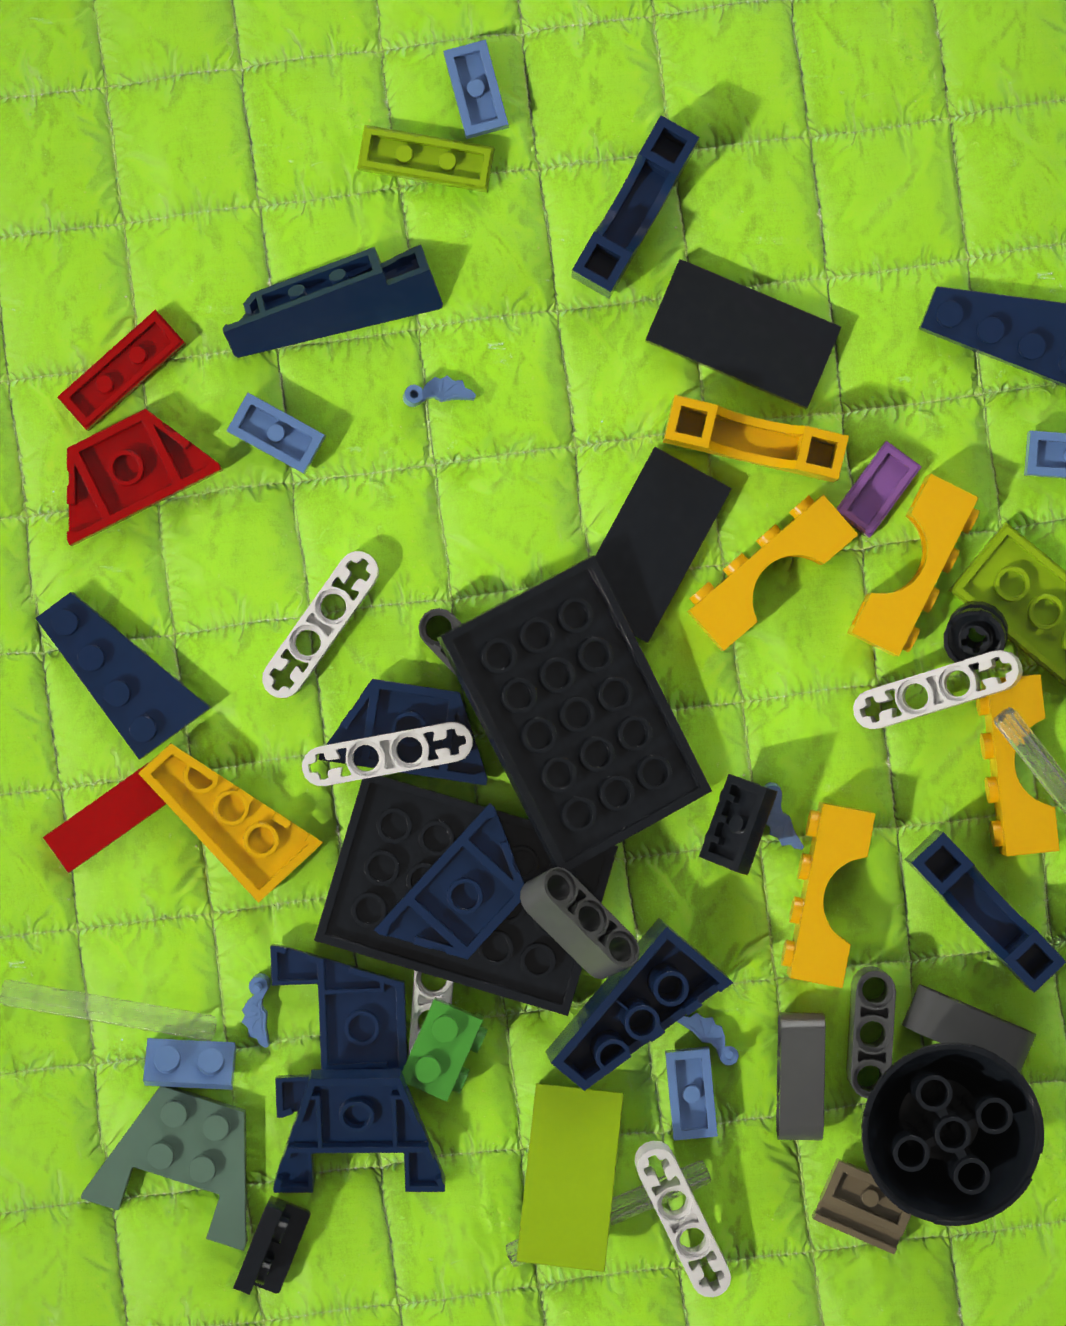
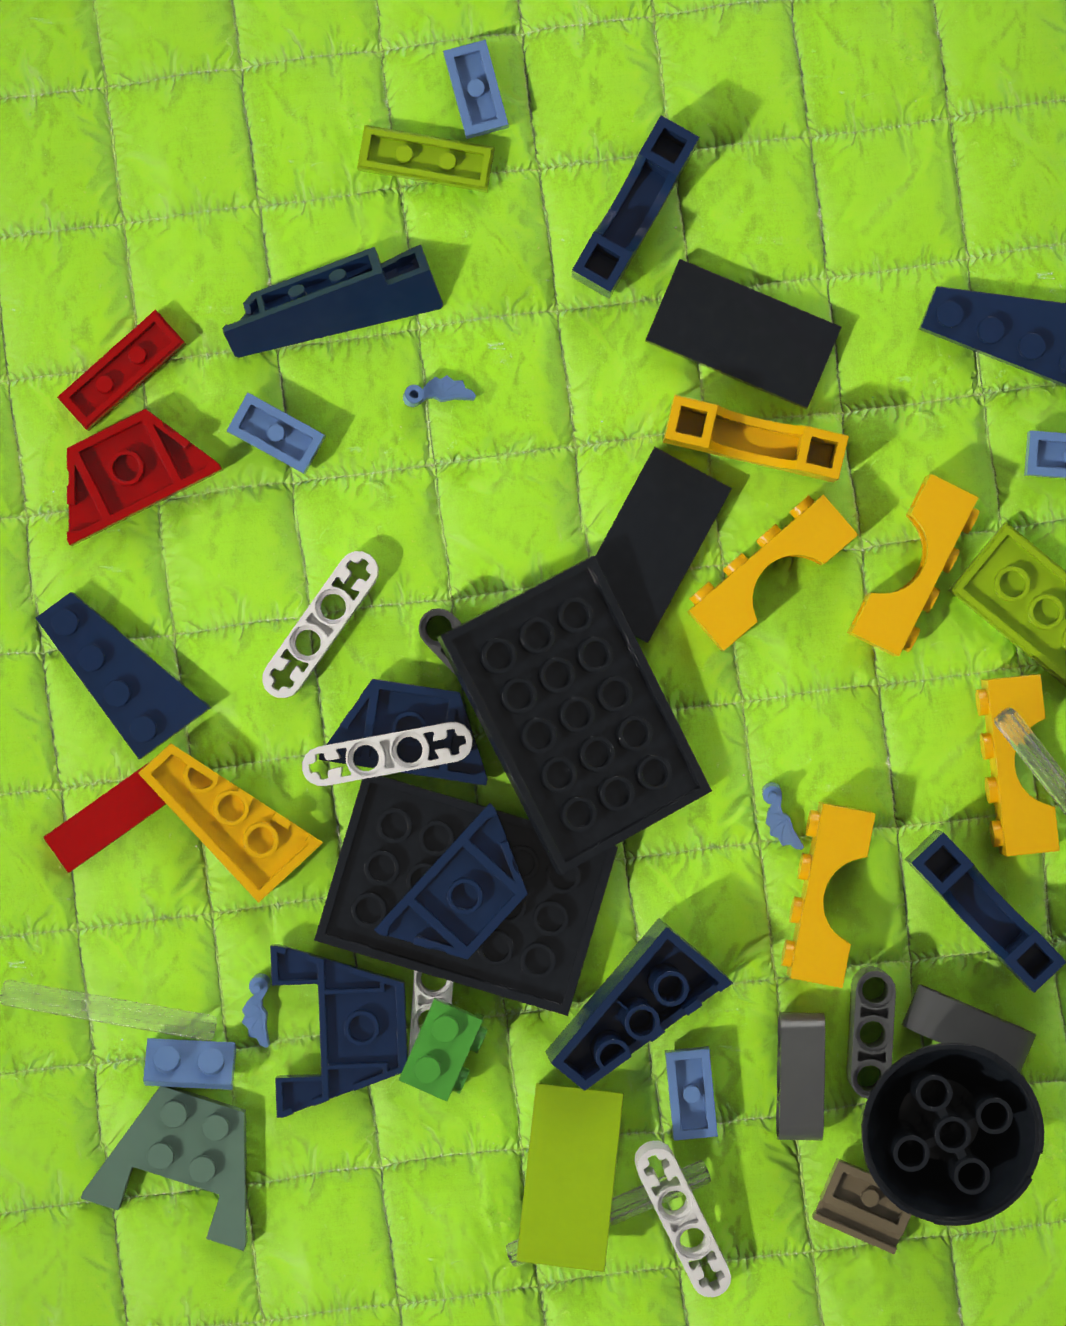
(272, 1246): black bracket -> none
(358, 1115): dark blue wing -> none
(579, 923): dark grey beam -> none
(711, 1033): medium blue piece -> none
(738, 824): black bracket -> none
(877, 489): medium lavender tile -> none
(936, 685): white beam -> none
(986, 621): black wheel -> none

